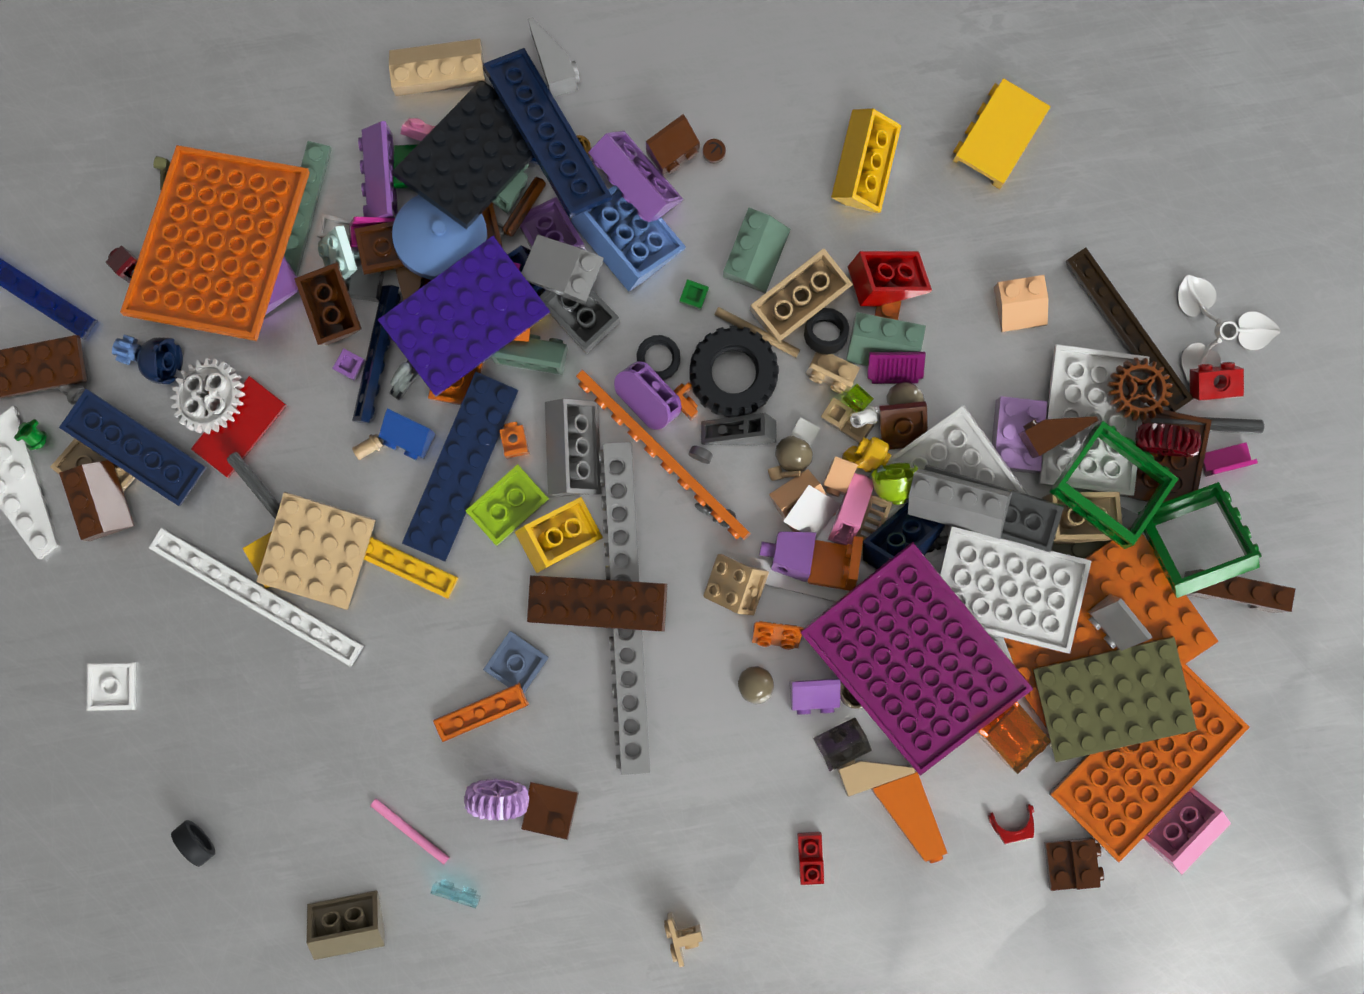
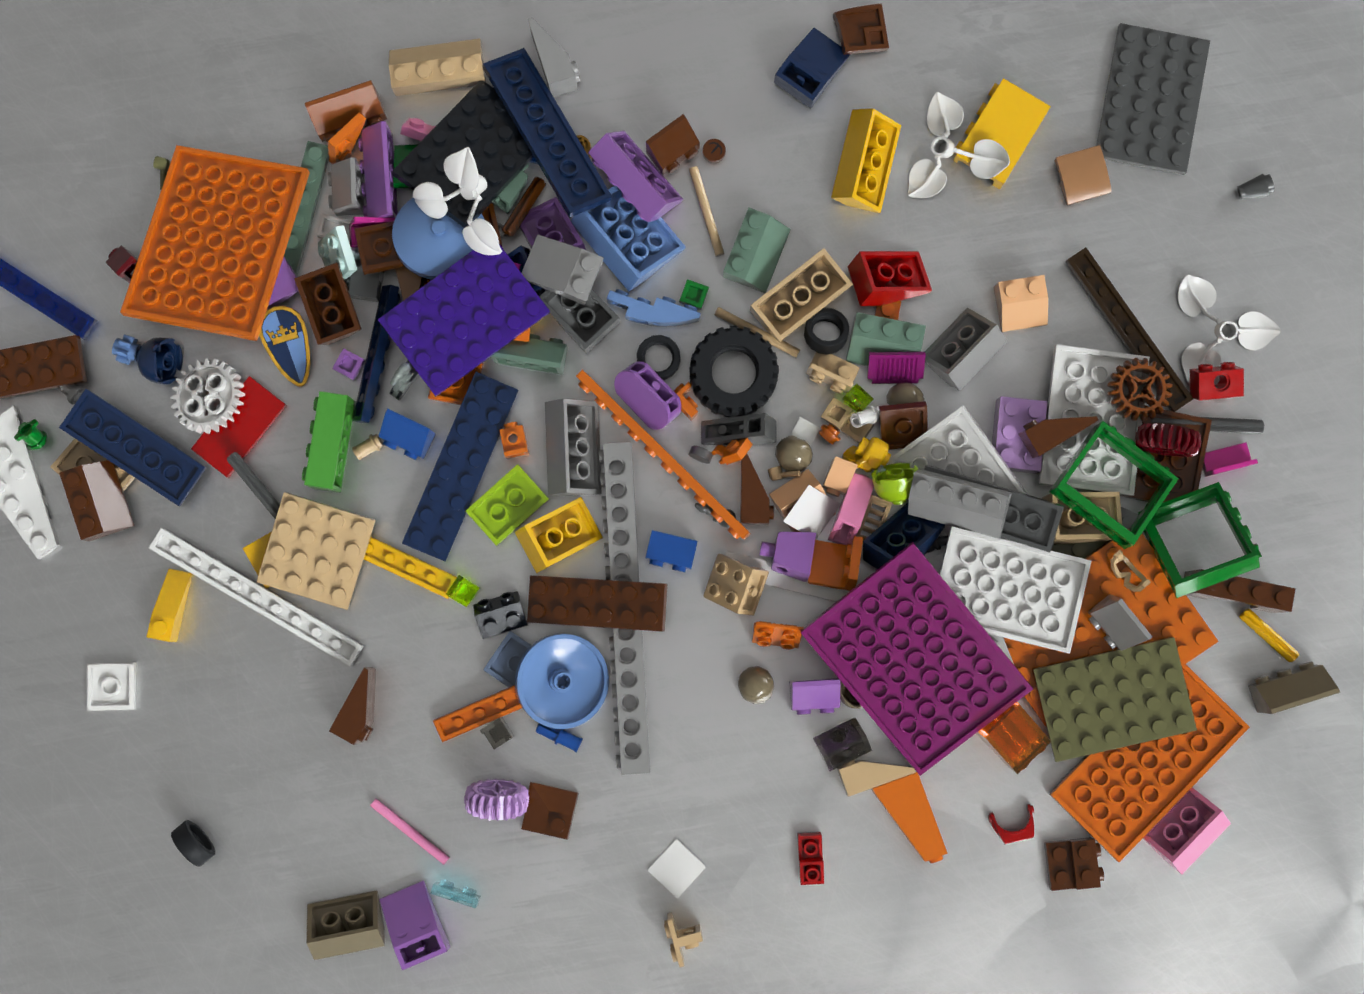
(170, 606): none -> yellow slope
(287, 343): none -> shield
(329, 442): none -> bright green brick
(335, 110): none -> dark orange slope
(343, 142): none -> orange wing
(346, 188): none -> light grey slope
(357, 712): none -> reddish brown slope
(414, 925): none -> medium lavender slope
(462, 170): none -> white plant
(462, 590): none -> clear neon green plate
(497, 732): none -> clear smoke panel
(499, 614): none -> black bracket
(560, 736): none -> blue axle
(561, 681): none -> medium blue dish
(663, 313): none -> medium blue slope
(671, 550): none -> blue brick
(676, 868): none -> white sticker
(706, 211): none -> tan bar
(733, 451): none -> orange plate
(755, 504): none -> reddish brown slope
(810, 67): none -> dark blue slope
(830, 433): none -> orange plate
(862, 29): none -> reddish brown plate
(947, 115): none -> white plant
(964, 348): none -> light grey slope
(1083, 175): none -> medium nougat slope
(1117, 557): none -> tan helmet
(1152, 98): none -> dark grey plate
(1256, 187): none -> dark grey cone
(1269, 635): none -> yellow axle
(1292, 688): none -> dark tan slope

